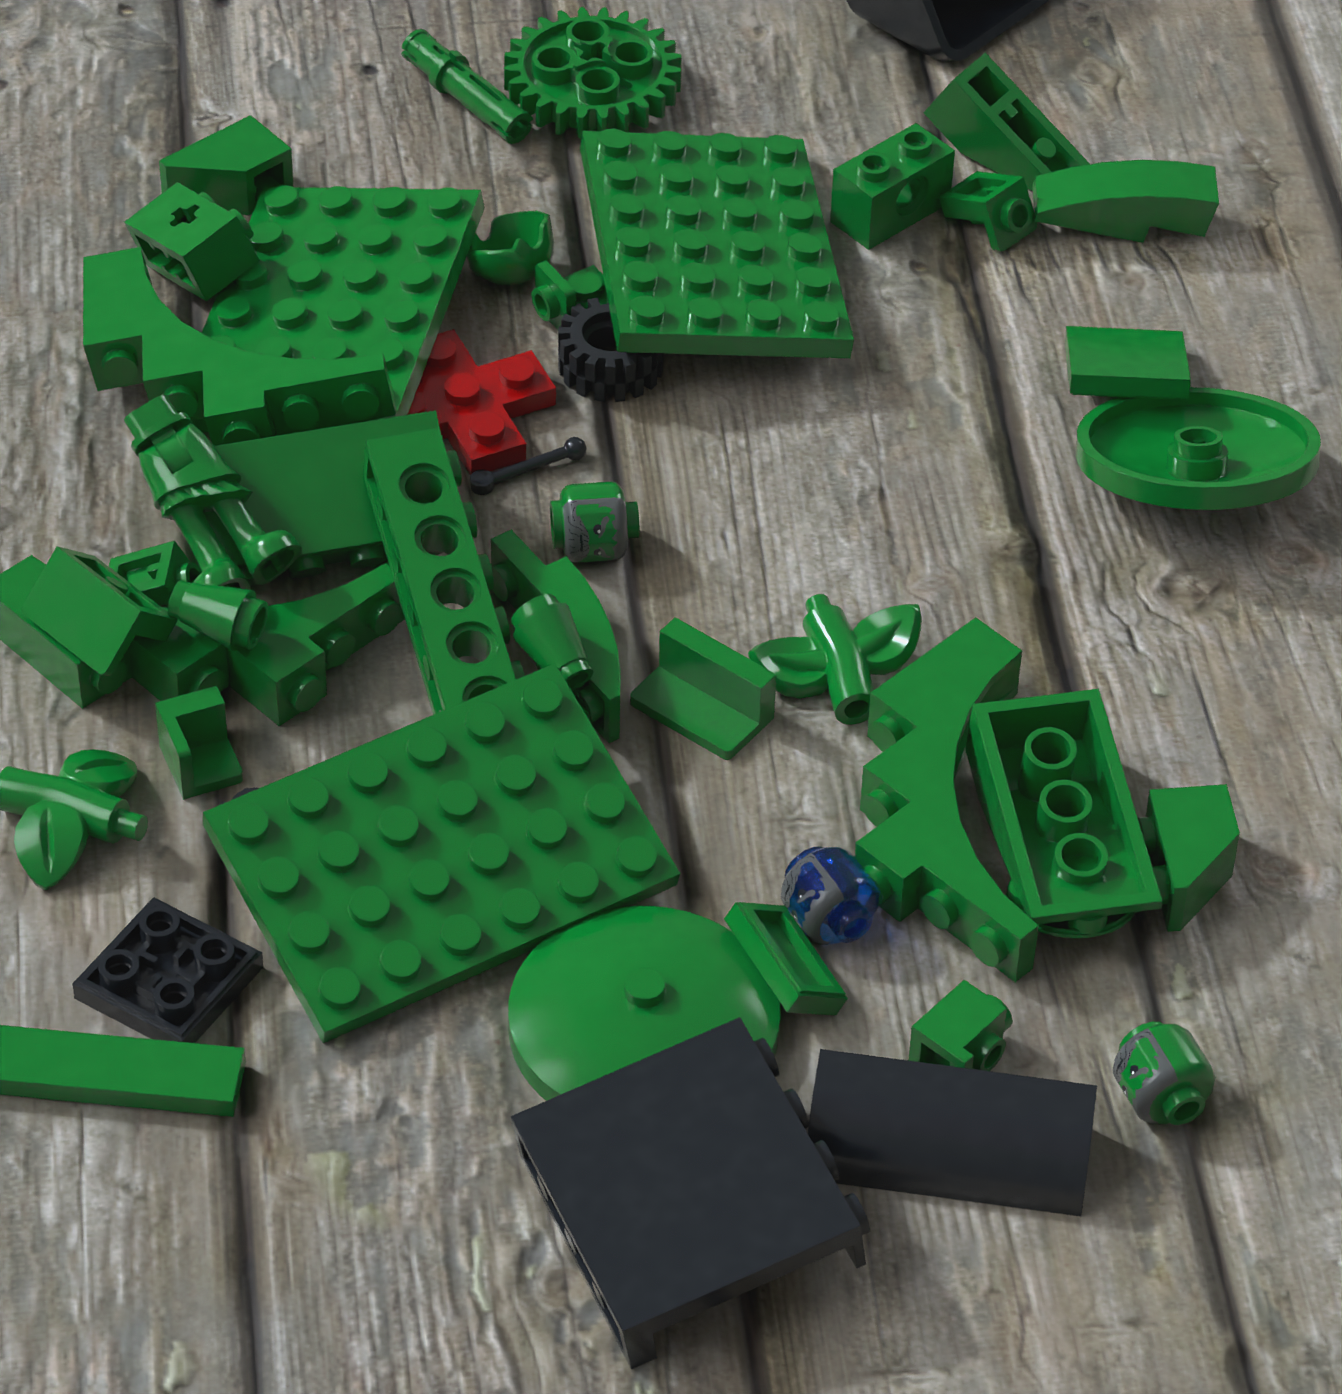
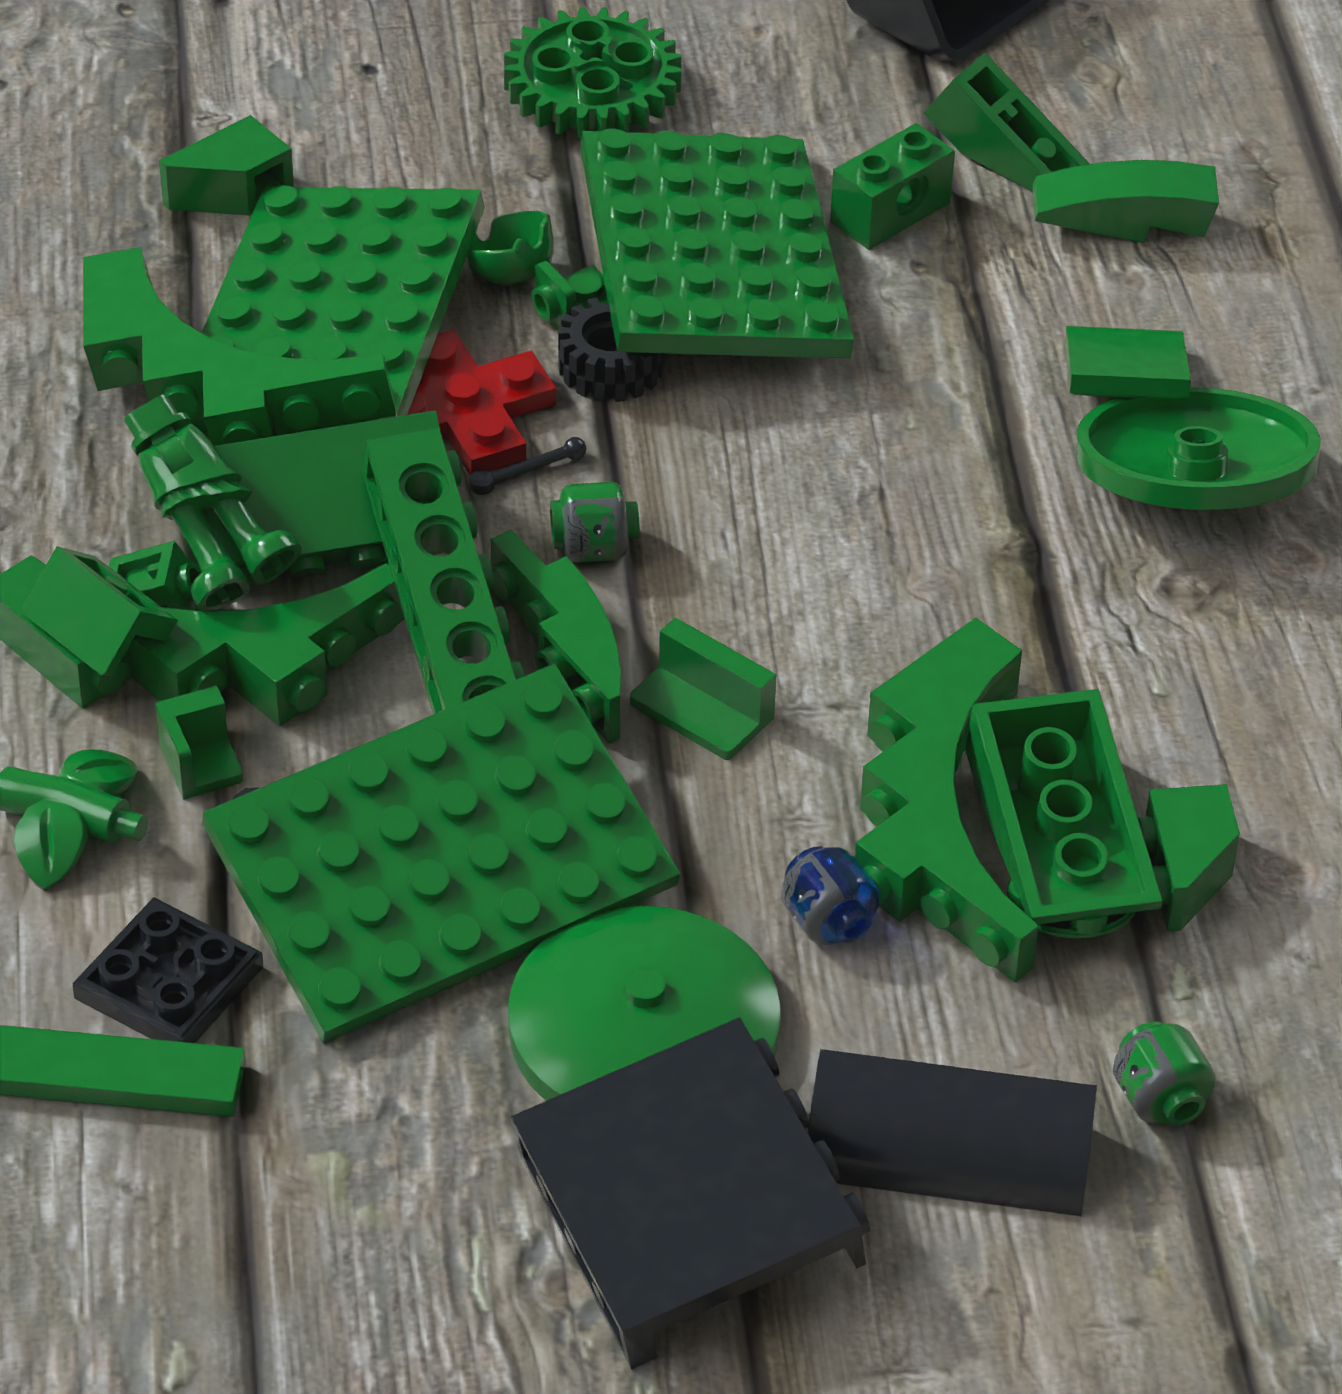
(193, 240): green brick -> none
(220, 612): green cone -> none
(451, 74): green pin -> none
(550, 636): green cone -> none
(786, 958): green tile -> none
(841, 657): green plant -> none
(962, 1030): green brick -> none
(995, 201): green bracket -> none

